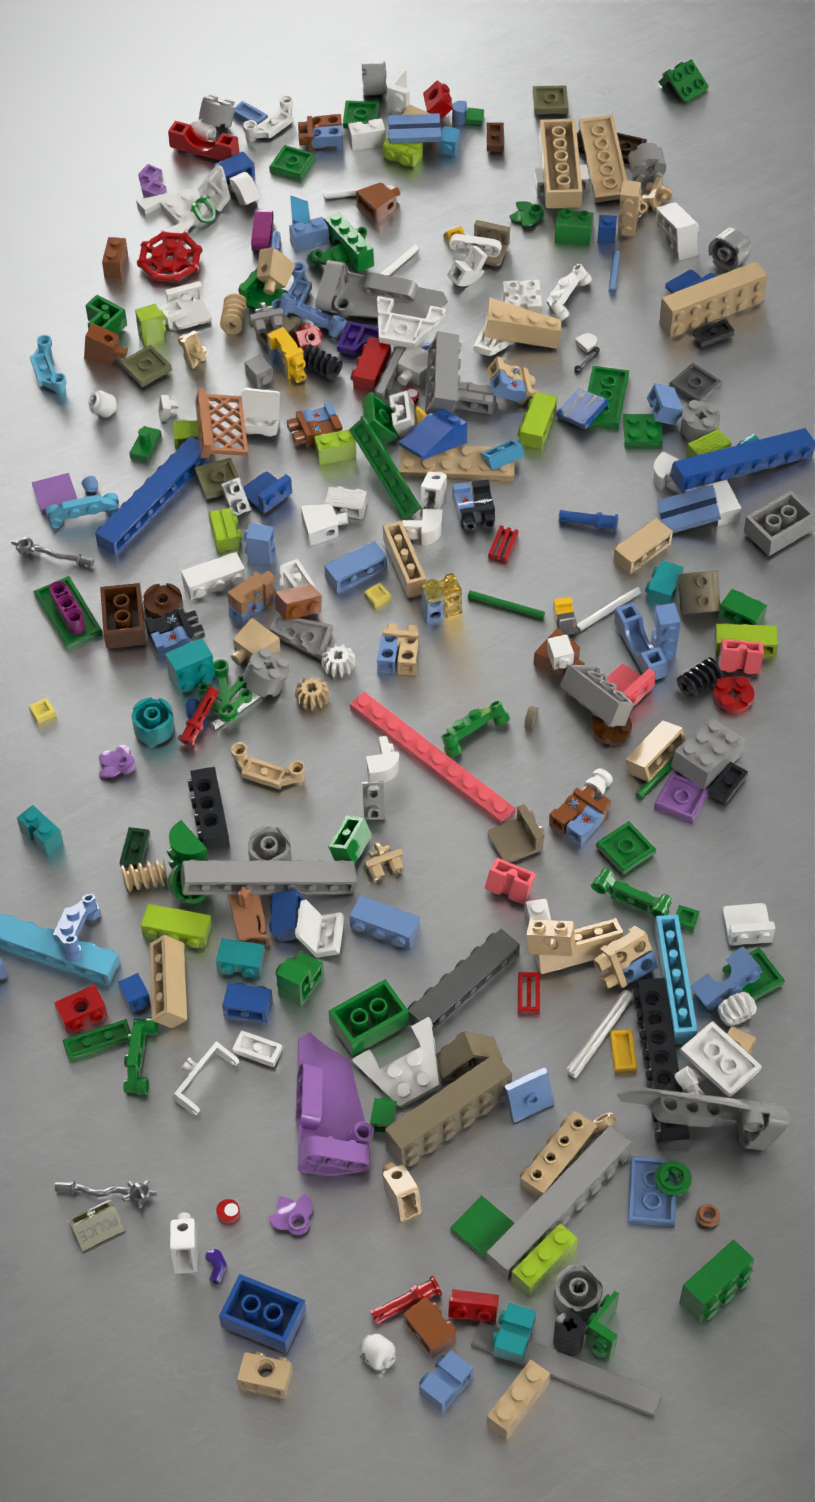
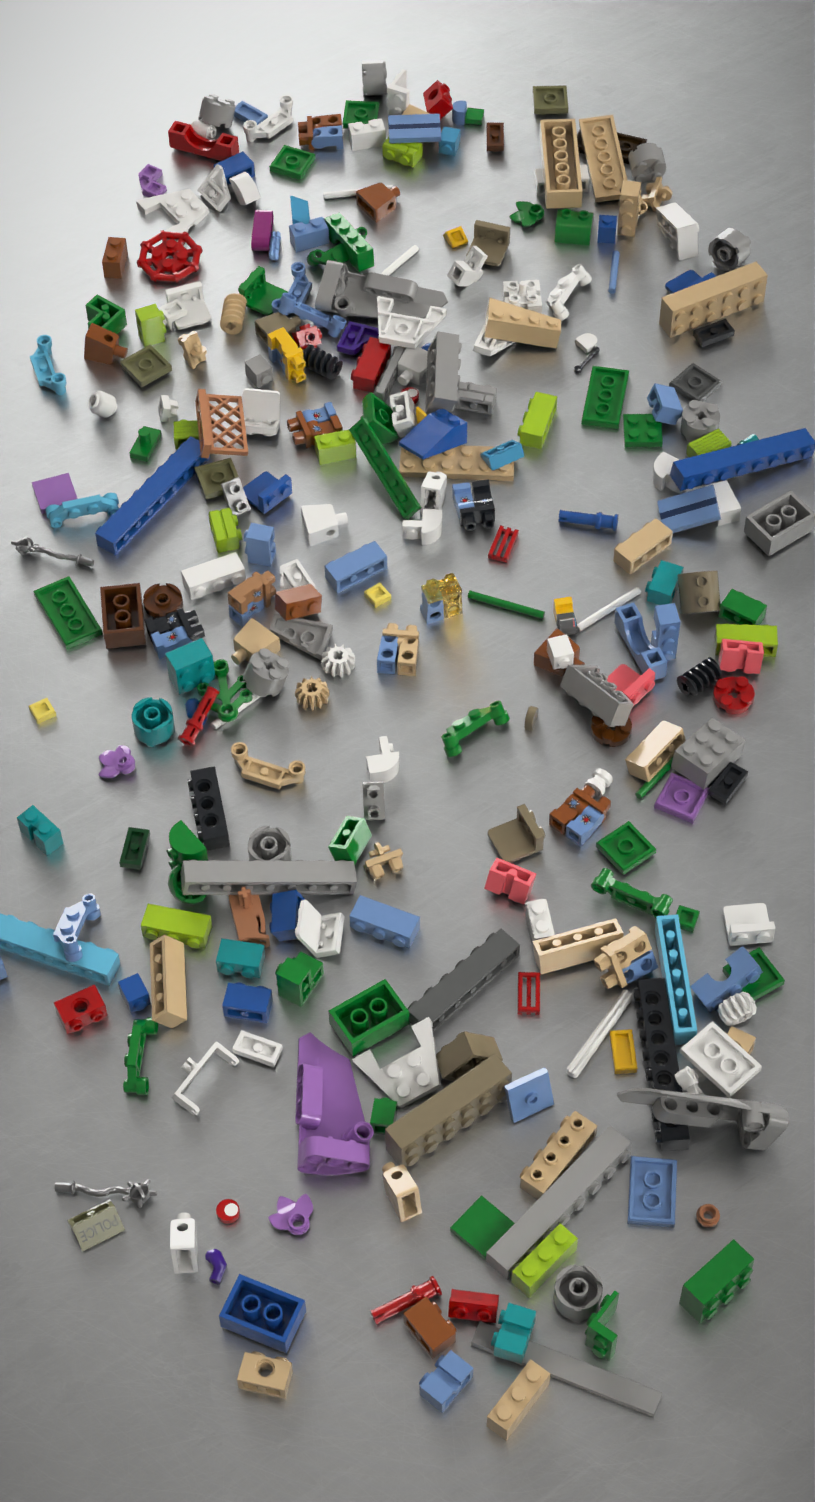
(67, 607): magenta beam -> none
(90, 484): medium blue hinge -> none
(96, 1040): green tile -> none
(144, 875): tan piece -> none
(195, 208): green piece -> none
(264, 316): light grey hips -> none
(274, 269): tan torso -> none
(348, 501): white brick -> none
(377, 1351): white head -> none
(404, 558): tan brick -> none
(432, 758): coral plate -> none
(463, 248): white beam -> none
(511, 381): hips -> none
(551, 937): tan brick -> none
(569, 1333): black piece -> none
(582, 408): tile -> none
(604, 1121): tan tile -> none
(676, 1169): green gear -> none
(685, 80): green bracket -> none

